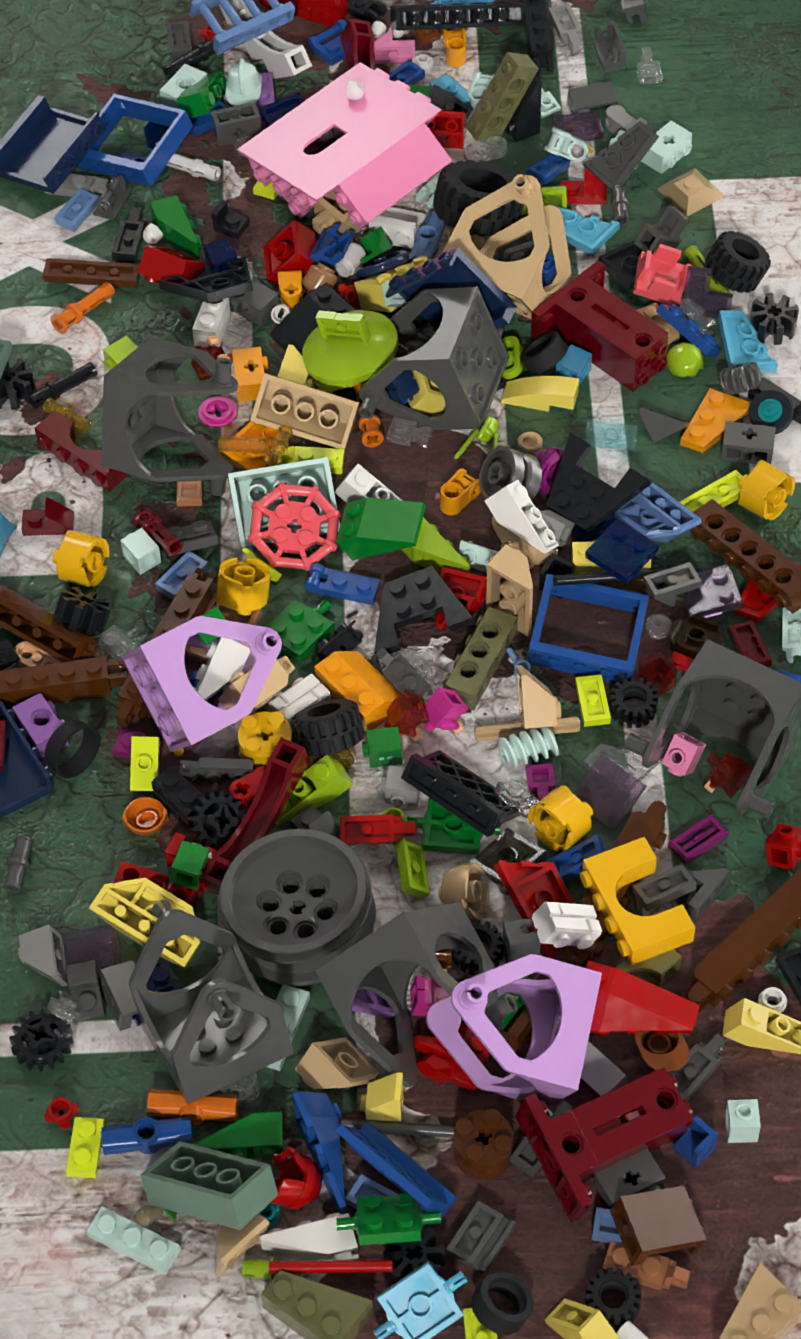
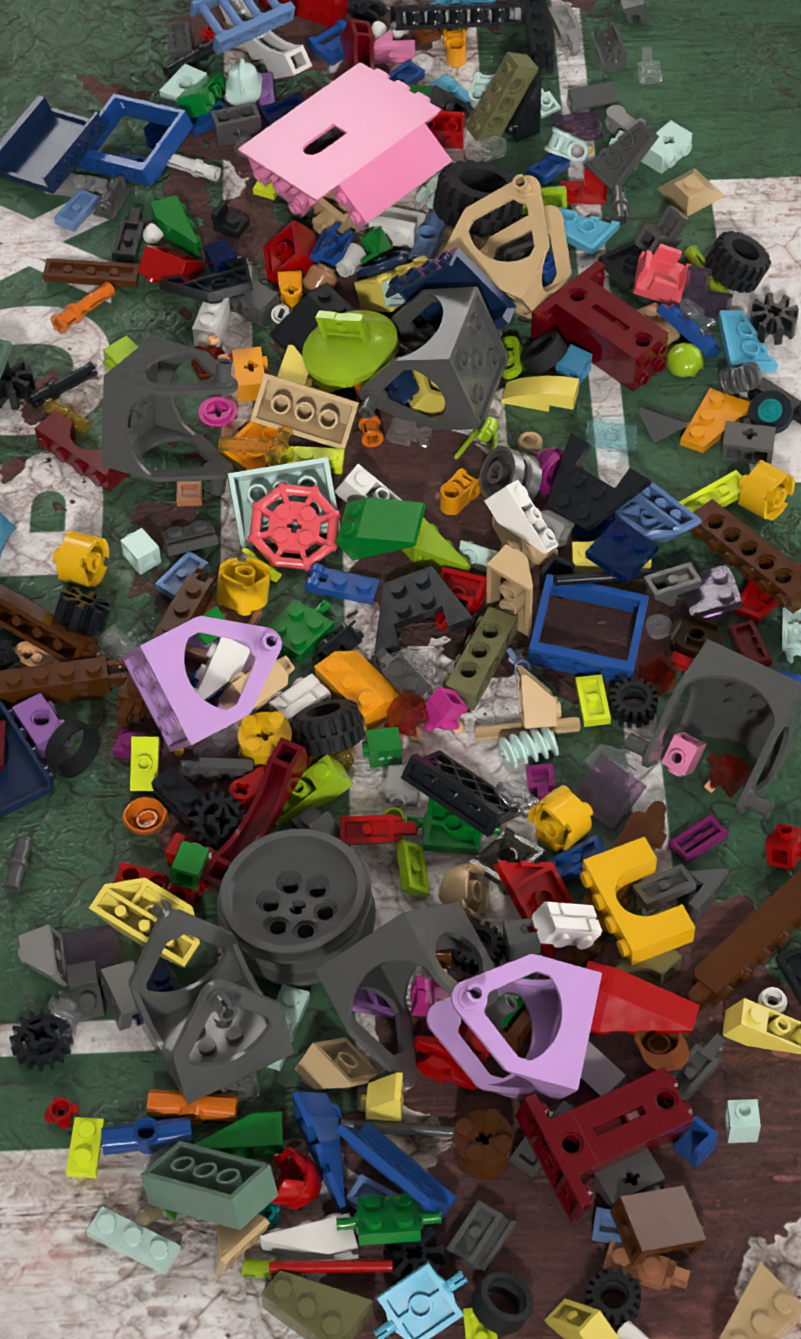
(49, 521): dark red slope -> none
(159, 531): dark red pin -> none
(343, 290): red plate -> none
(354, 90): white hinge -> none

